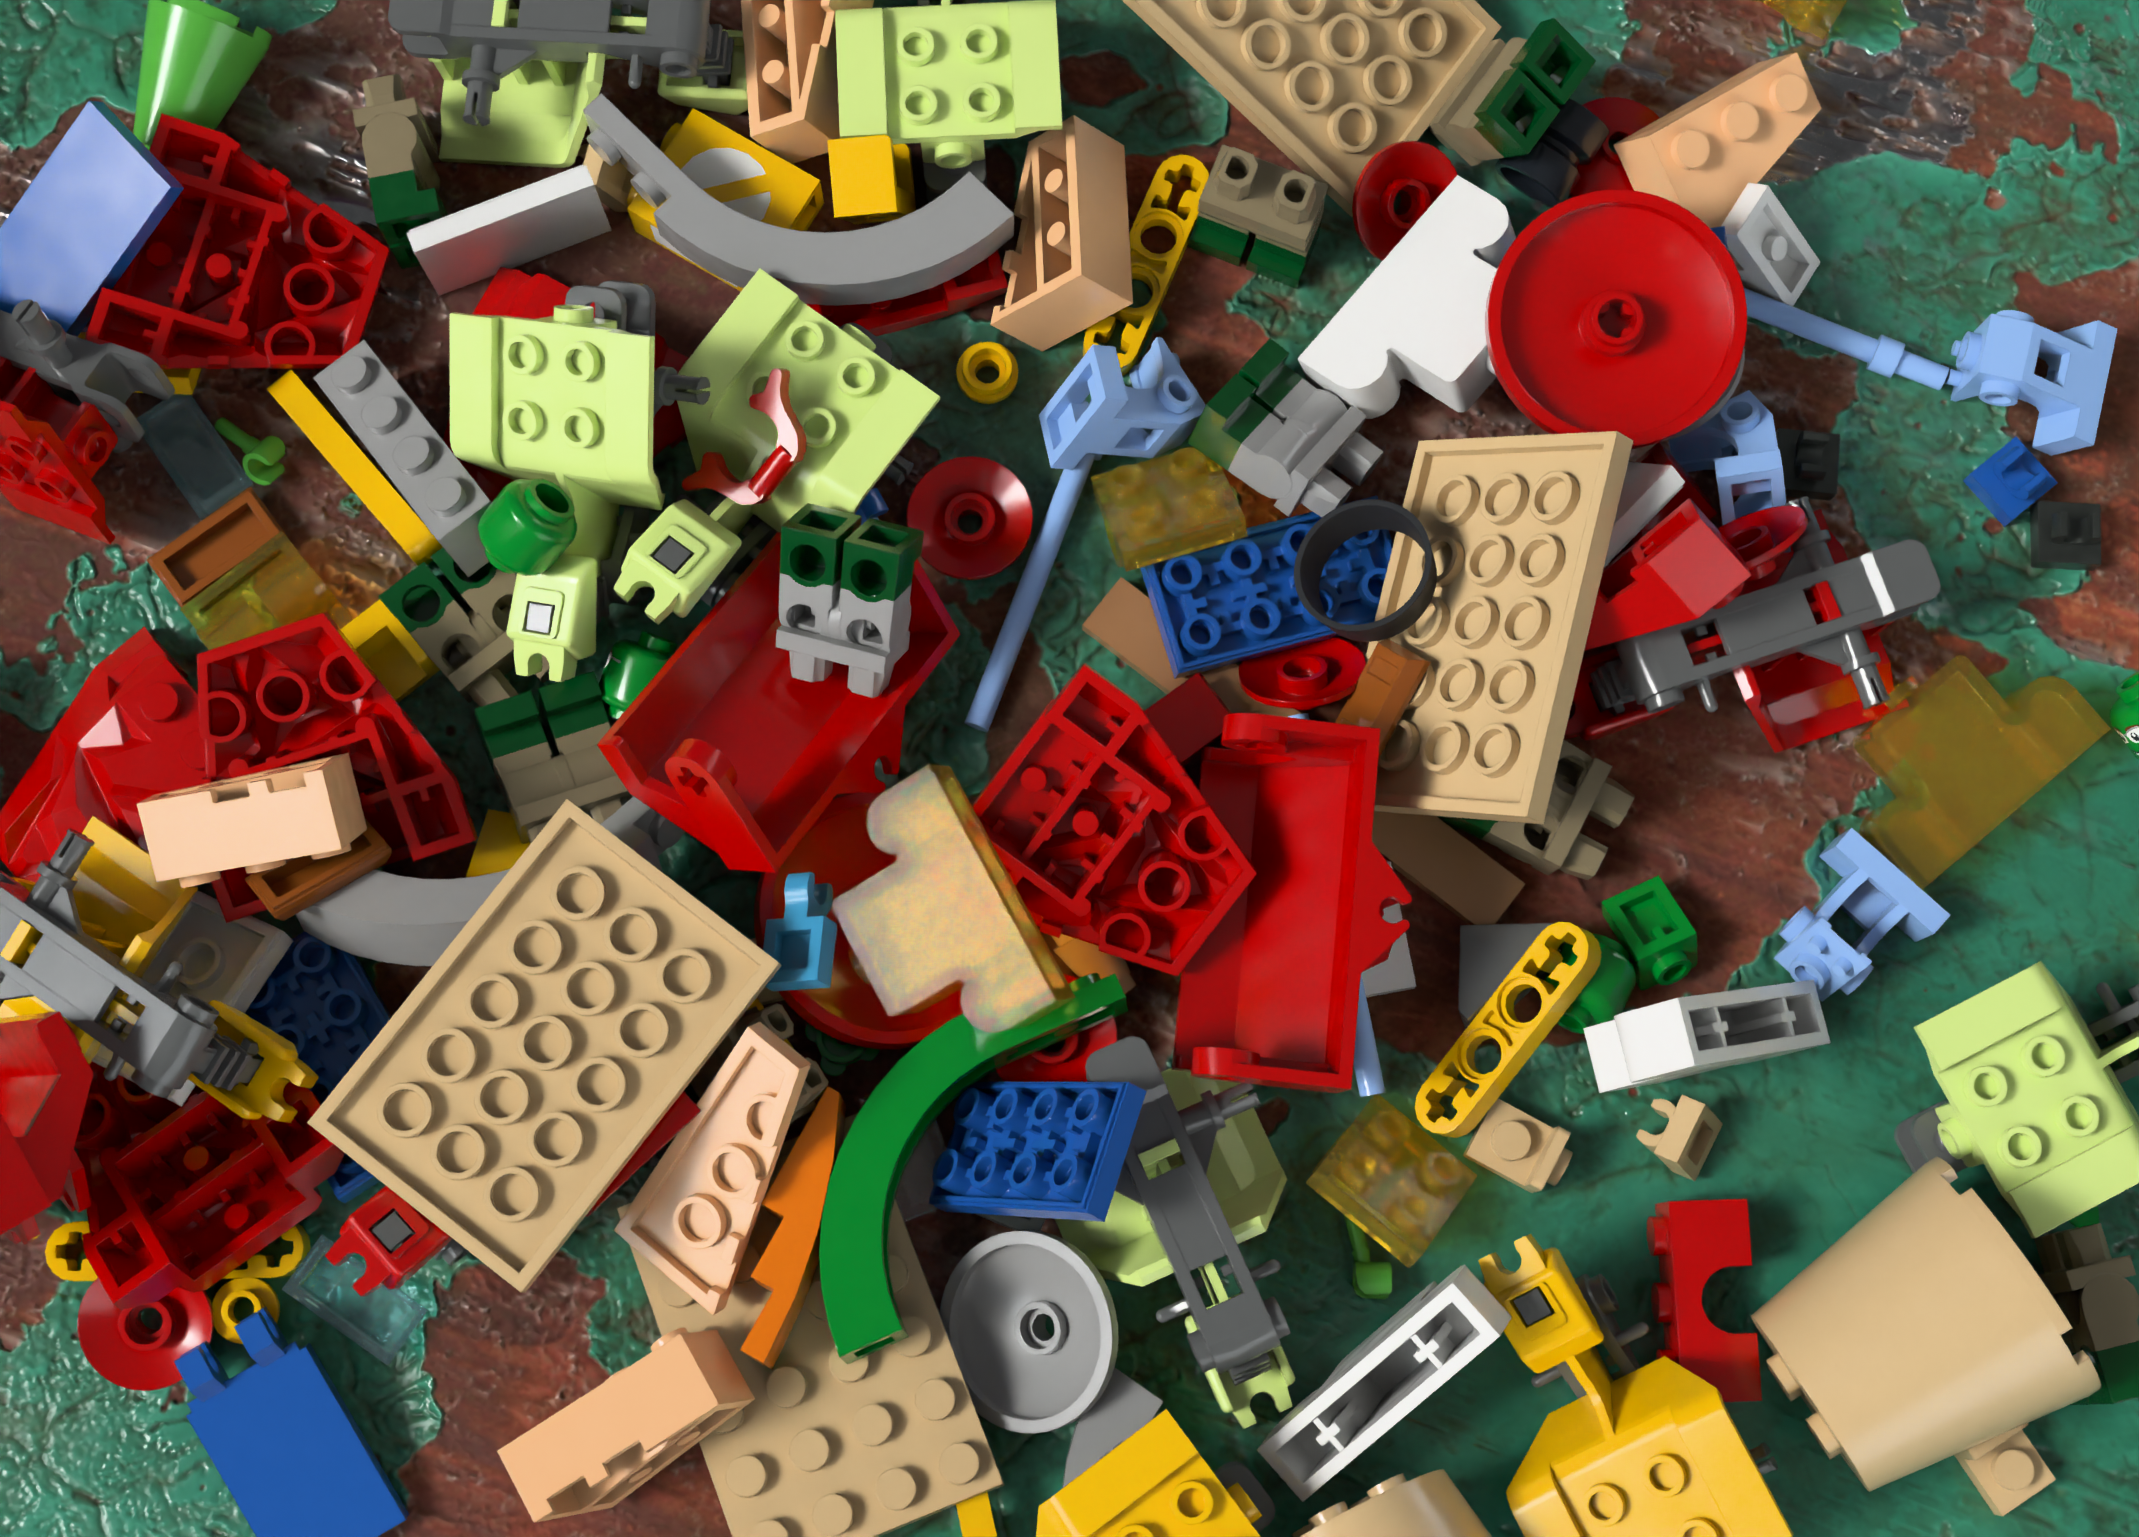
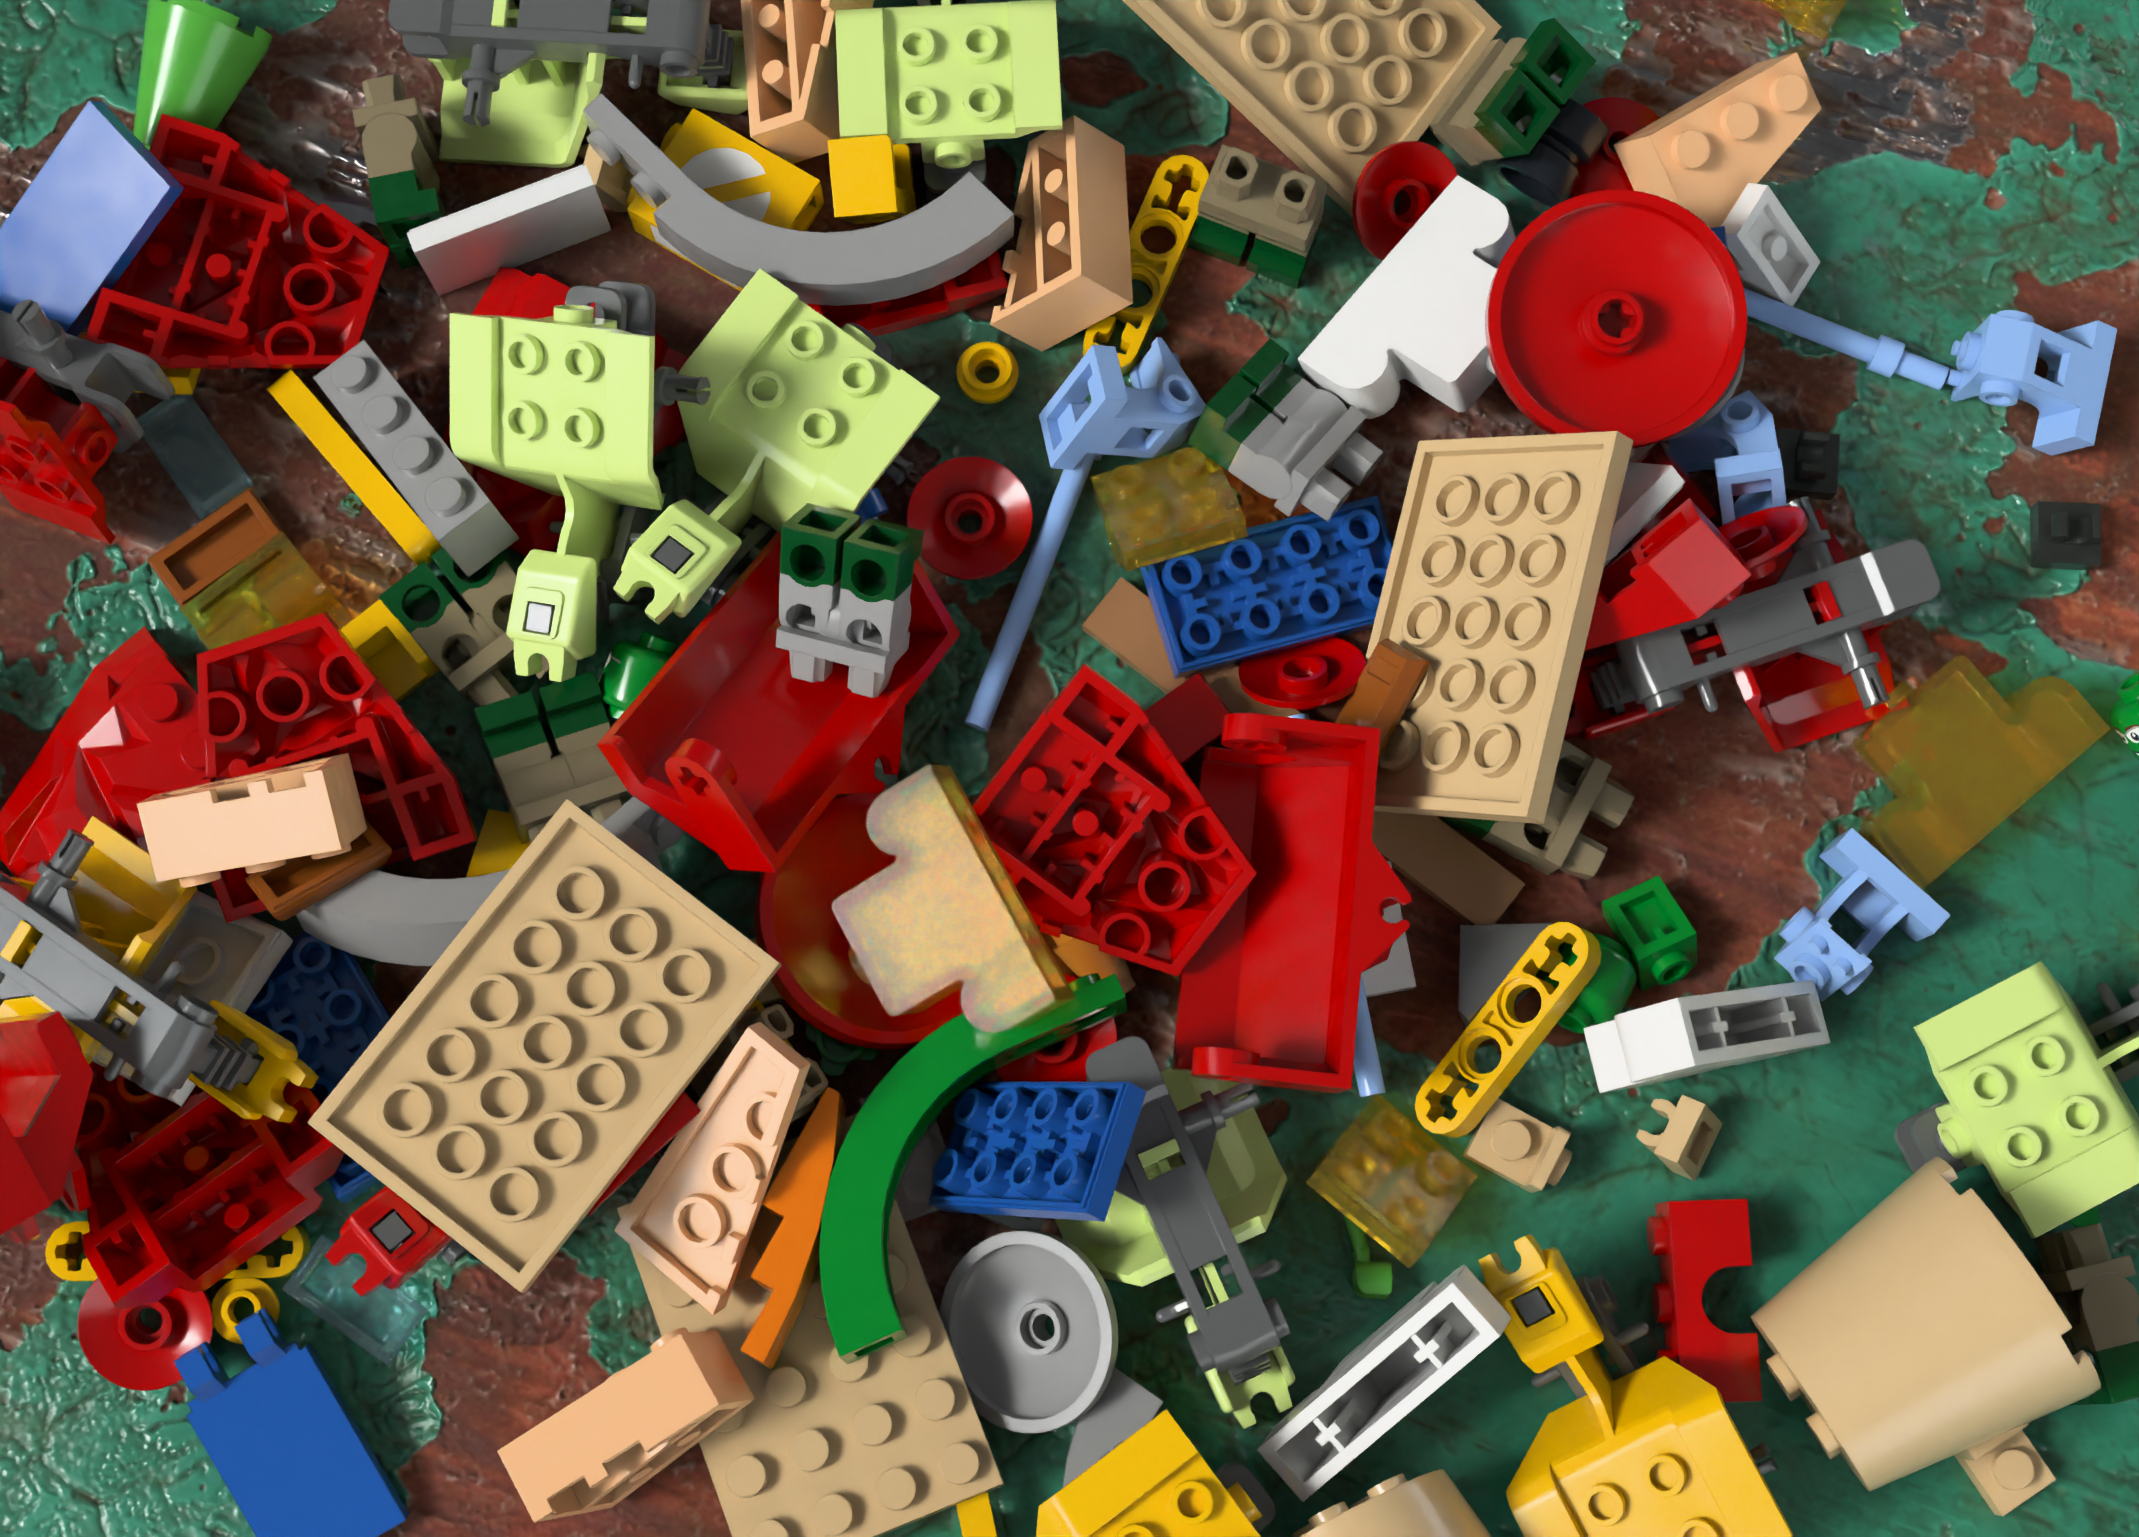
(261, 456): bright green hand -> none
(527, 527): green head -> none
(788, 452): red helmet -> none
(804, 937): dark azure plate -> none
(1339, 527): black tyre -> none
(2010, 481): blue tile -> none

